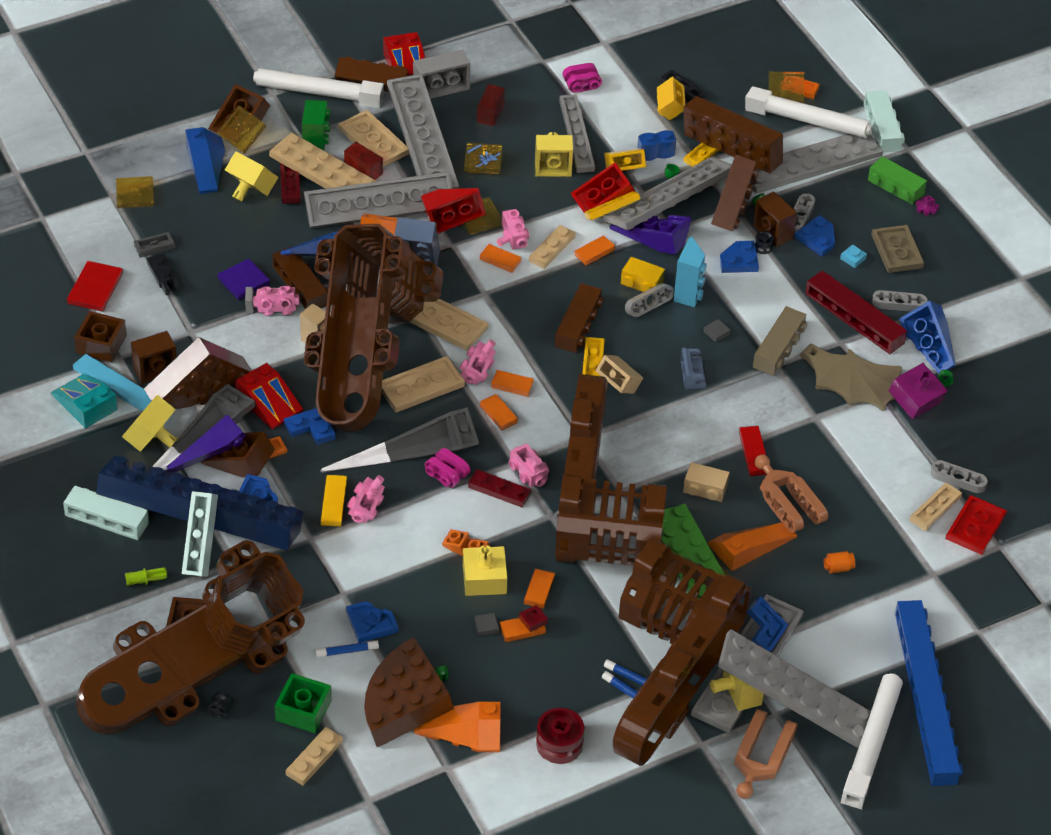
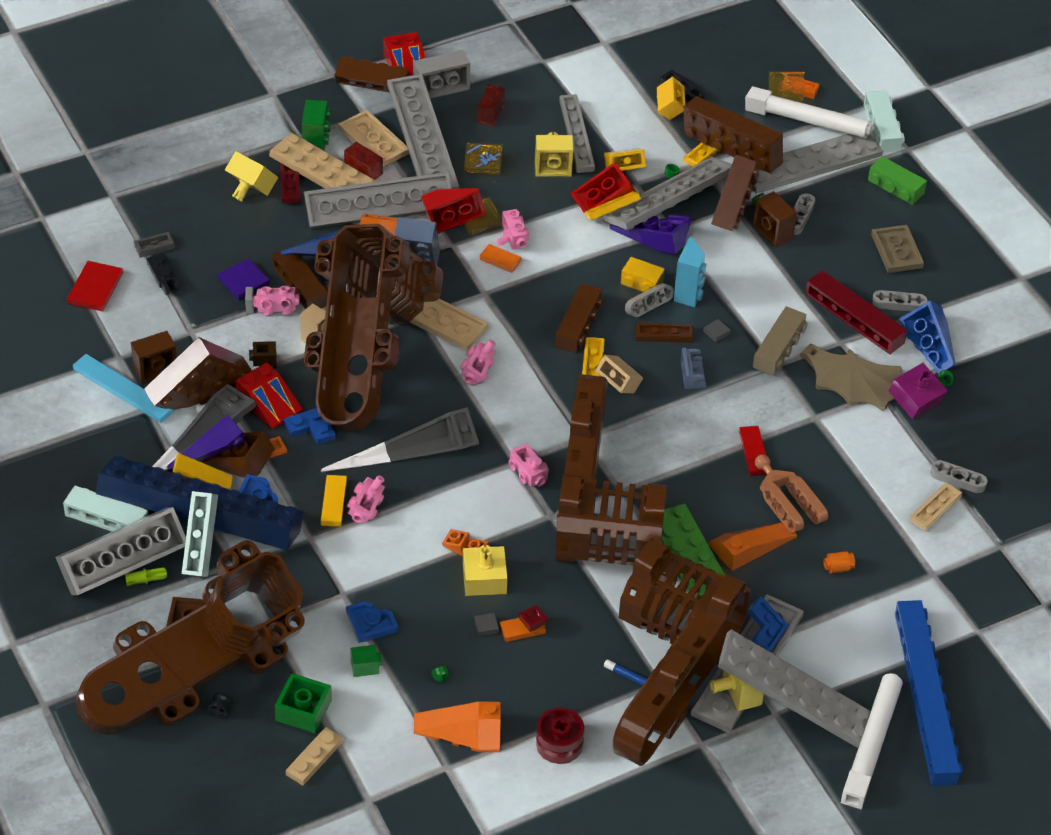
(86, 399): teal slope -> none
(100, 336): reddish brown brick -> none
(121, 551): none -> light grey brick
(135, 192): clear yellow tile -> none
(151, 424): light yellow brick -> none
(195, 469): none -> yellow tile
(206, 156): blue wedge -> none
(241, 97): reddish brown slope -> none
(241, 129): clear yellow tile -> none
(264, 353): none -> dark brown brick
(346, 648): blue bar -> none
(365, 660): none -> green brick
(367, 93): white brick -> none
(404, 694): reddish brown brick -> none
(421, 384): tan plate -> none
(447, 468): dark pink brick -> none
(498, 412): orange tile -> none
(499, 488): dark red plate -> none
(512, 383): orange tile -> none
(539, 588): orange tile -> none
(552, 246): tan plate -> none
(582, 77): dark pink brick -> none
(594, 250): orange tile -> none
(619, 684): blue bar -> none
(658, 144): blue brick -> none
(664, 332): none -> reddish brown tile
(706, 482): tan brick -> none
(739, 258): blue plate -> none
(754, 770): nougat piece -> none
(764, 242): black wheel -> none
(817, 235): blue plate -> none
(853, 256): medium azure plate -> none
(926, 205): magenta plant -> none
(976, 524): red tile -> none

